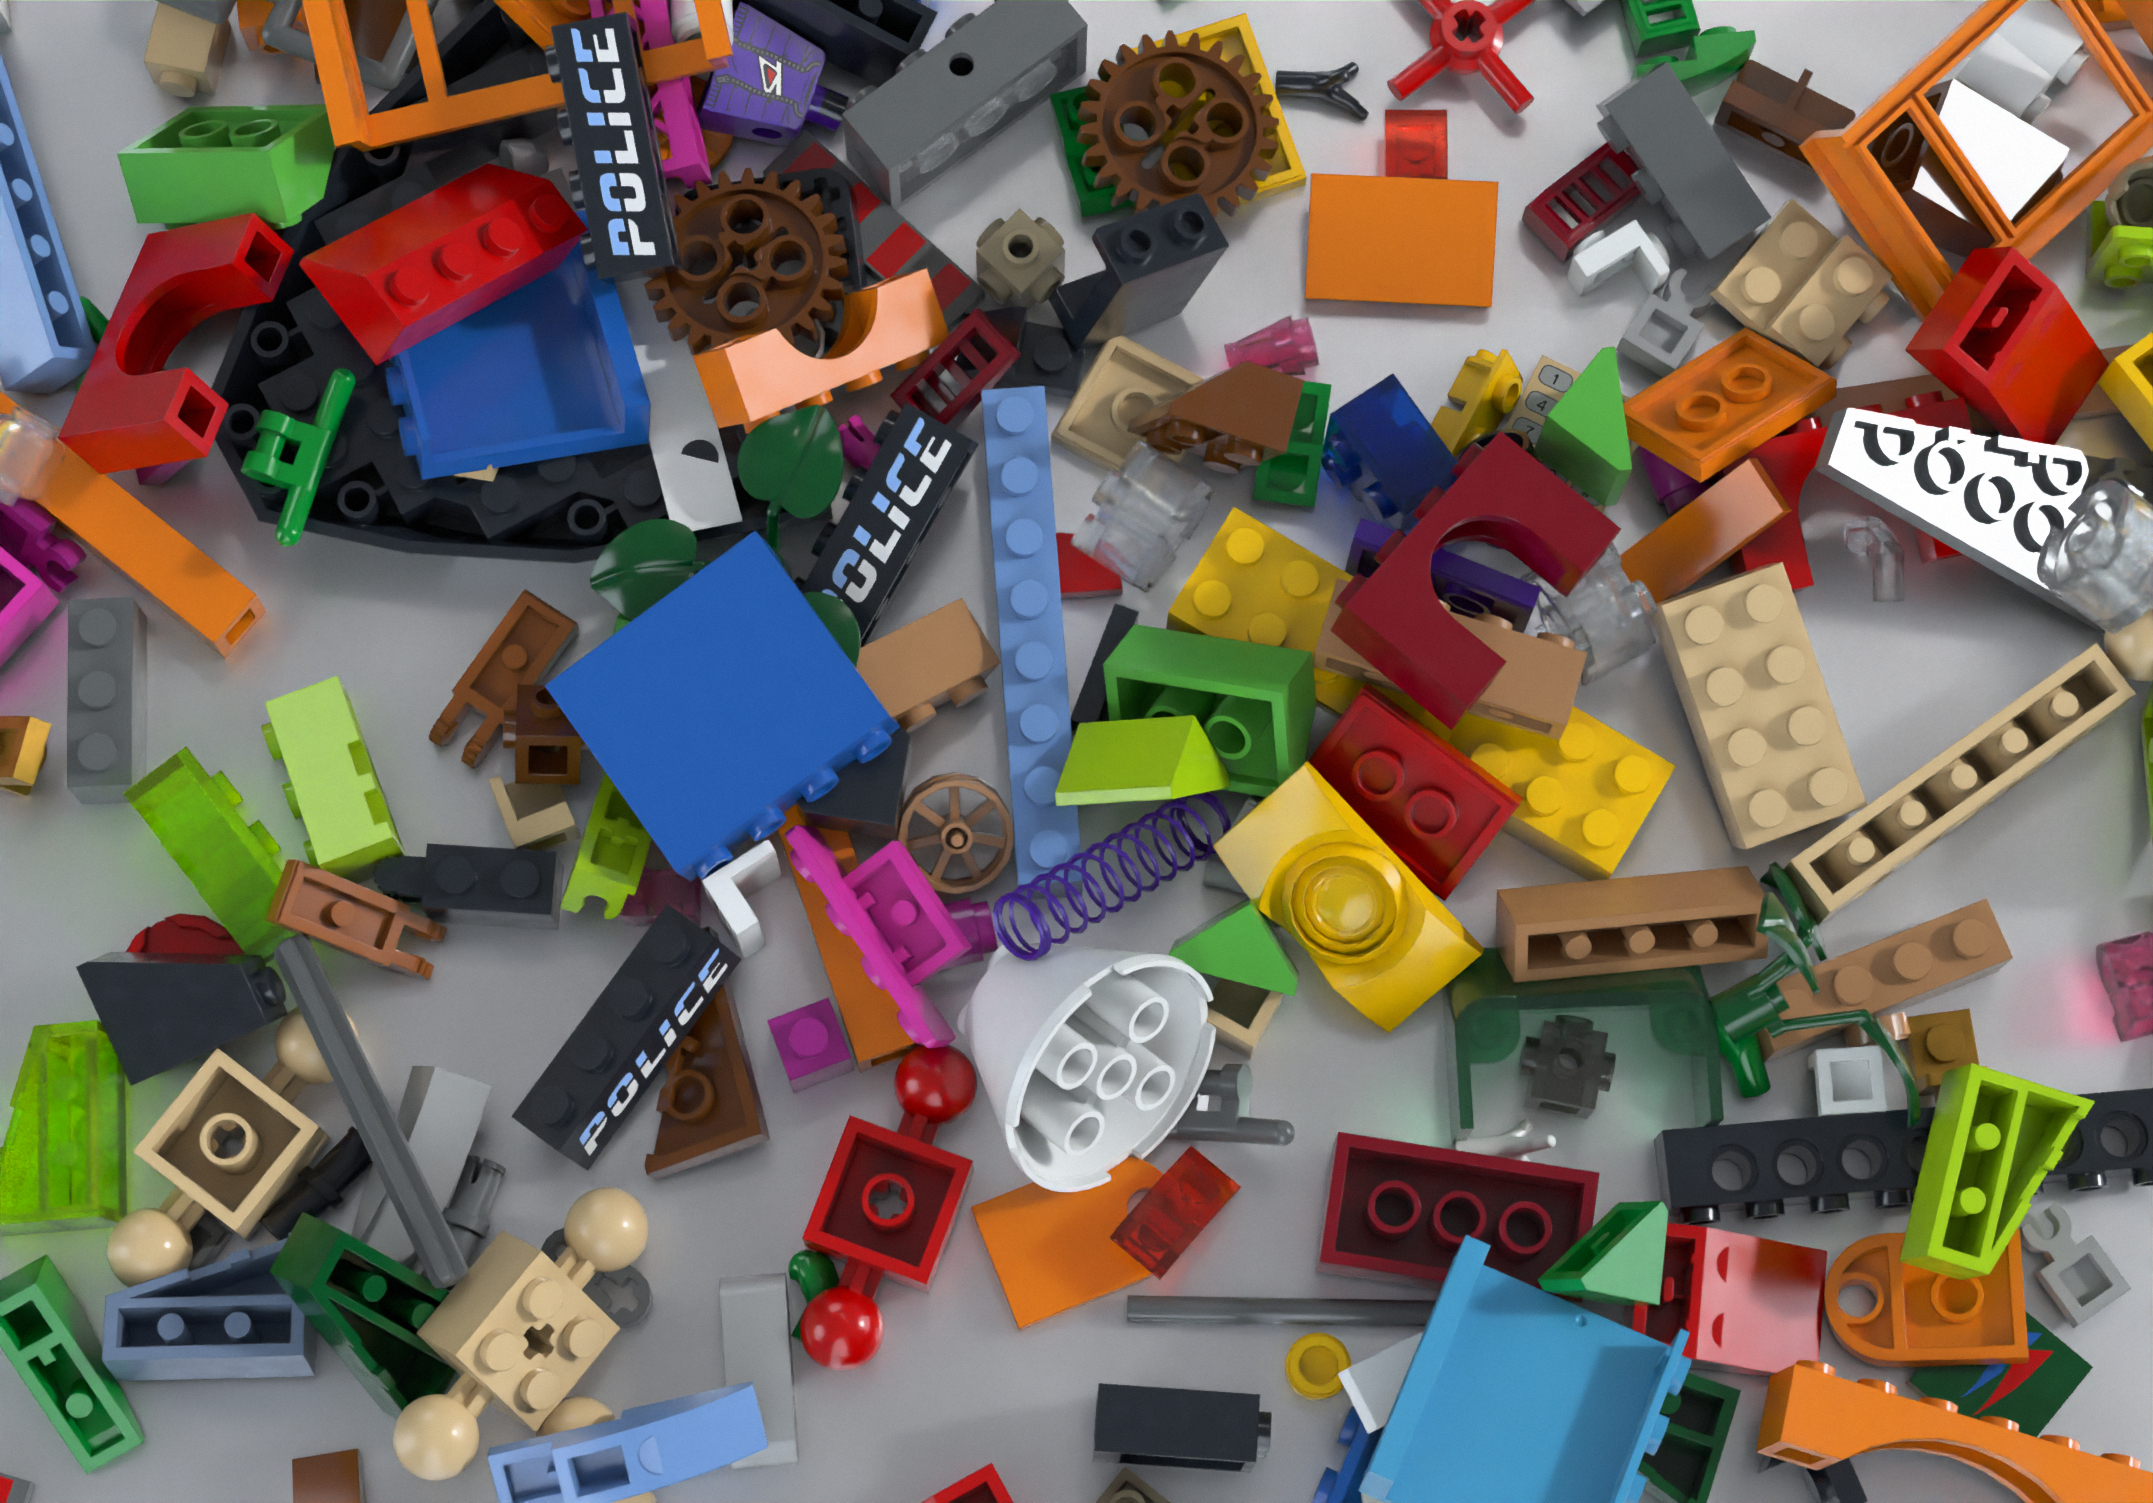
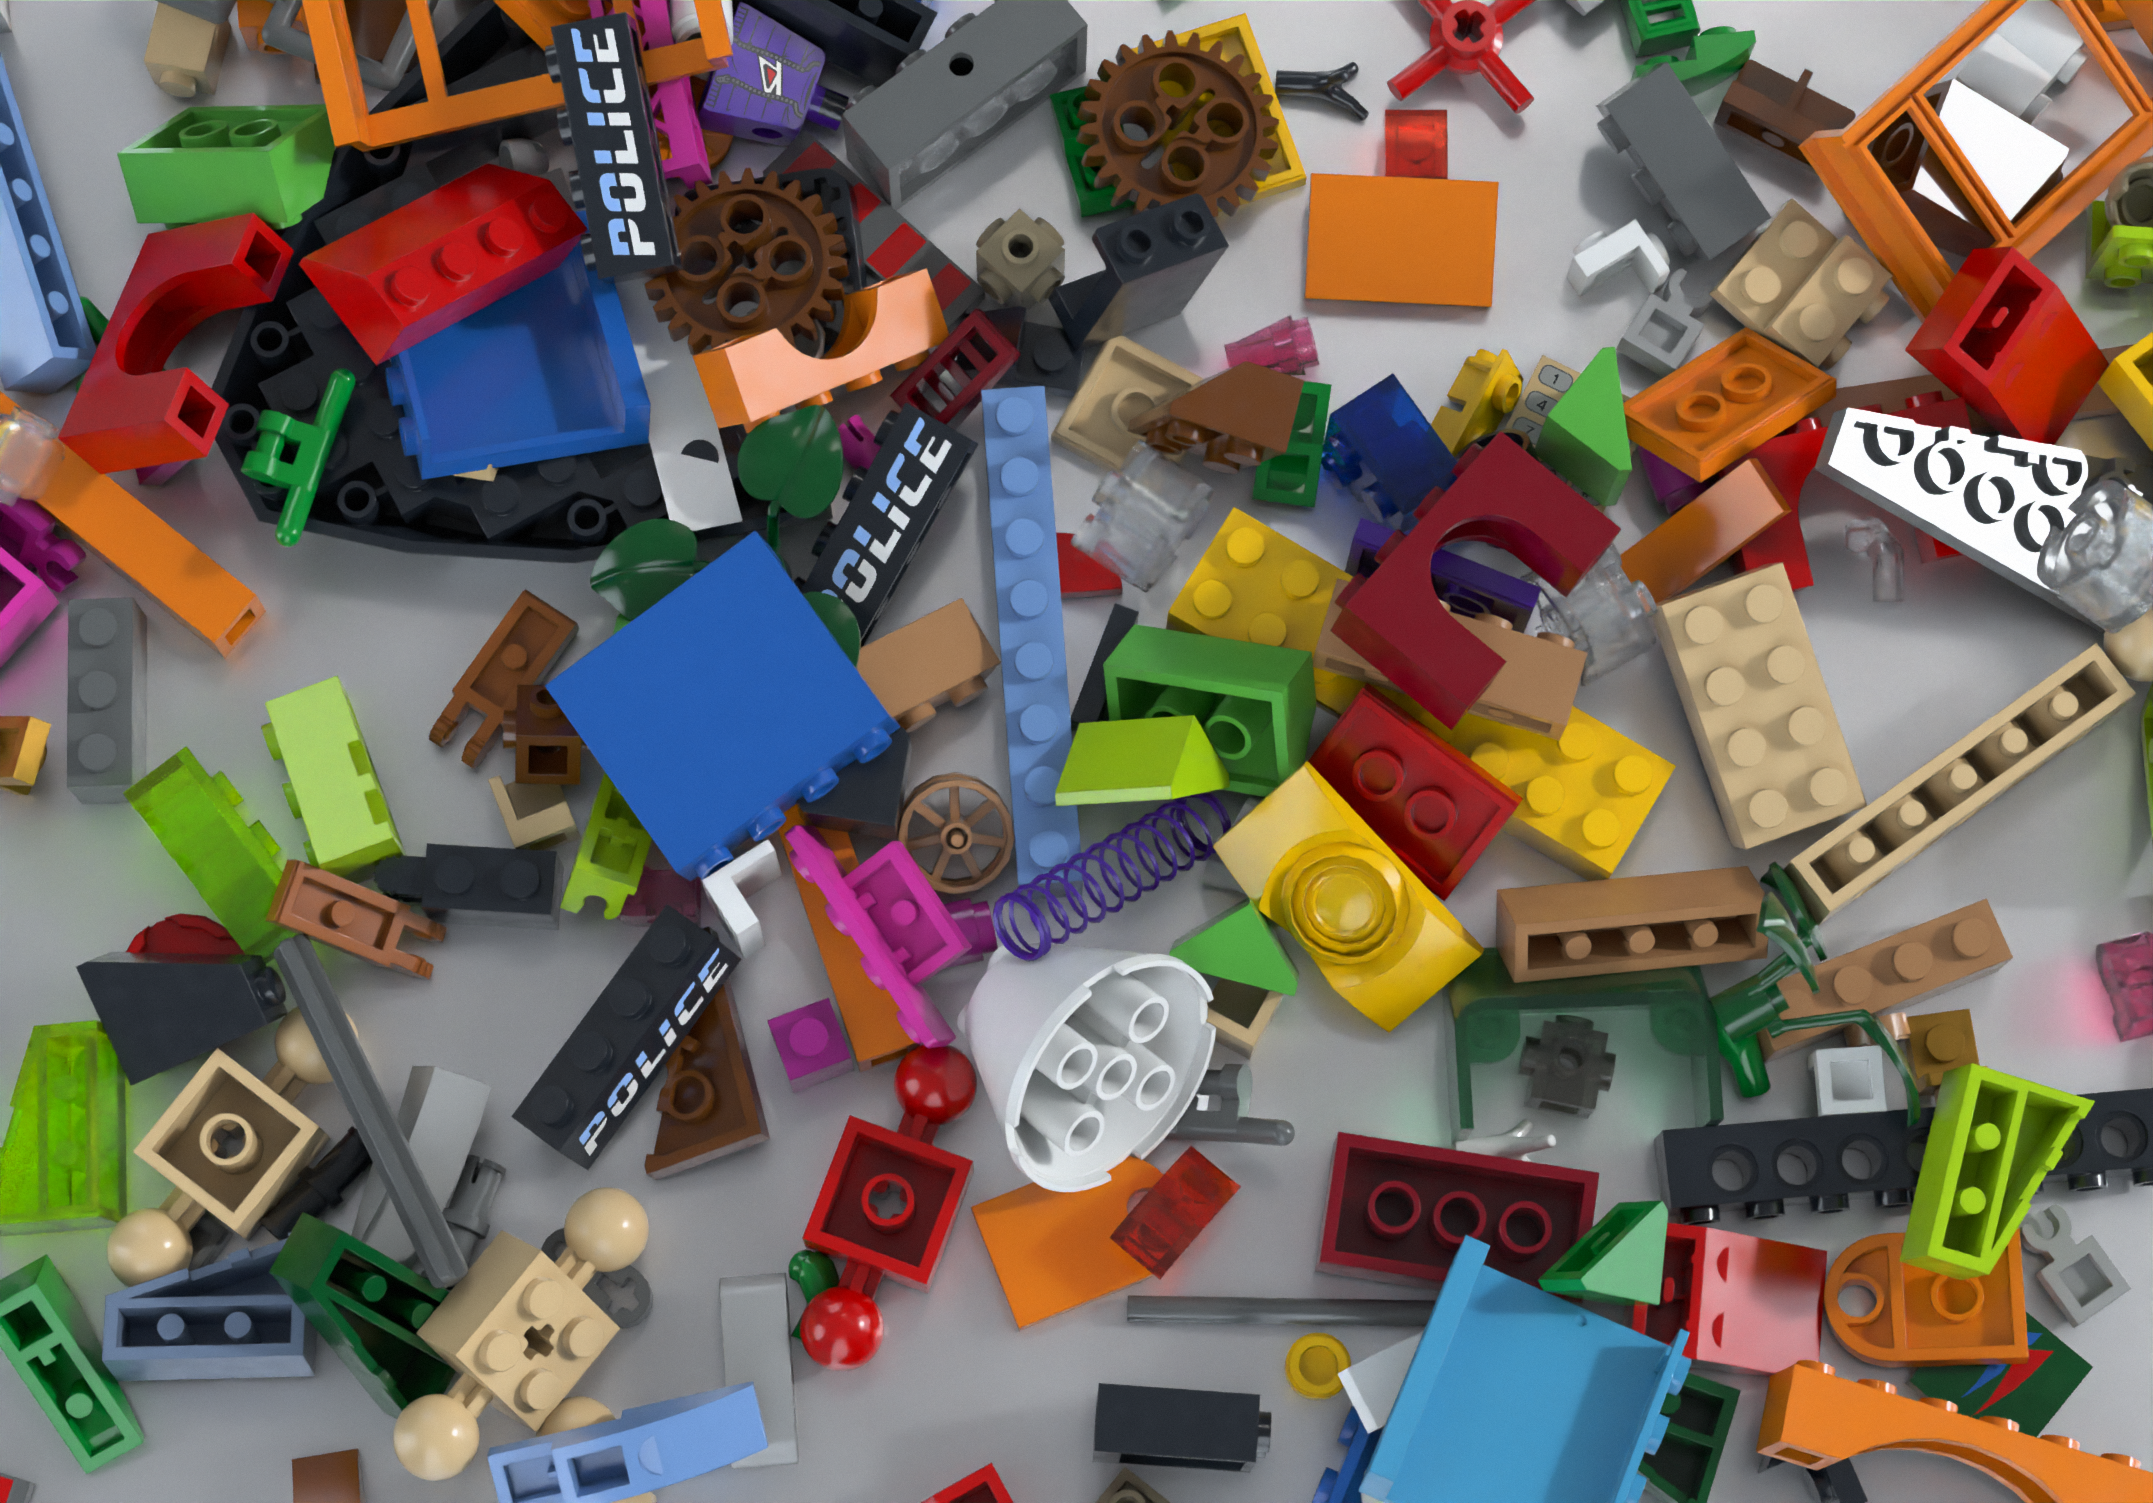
(1553, 230): dark red slope -> none

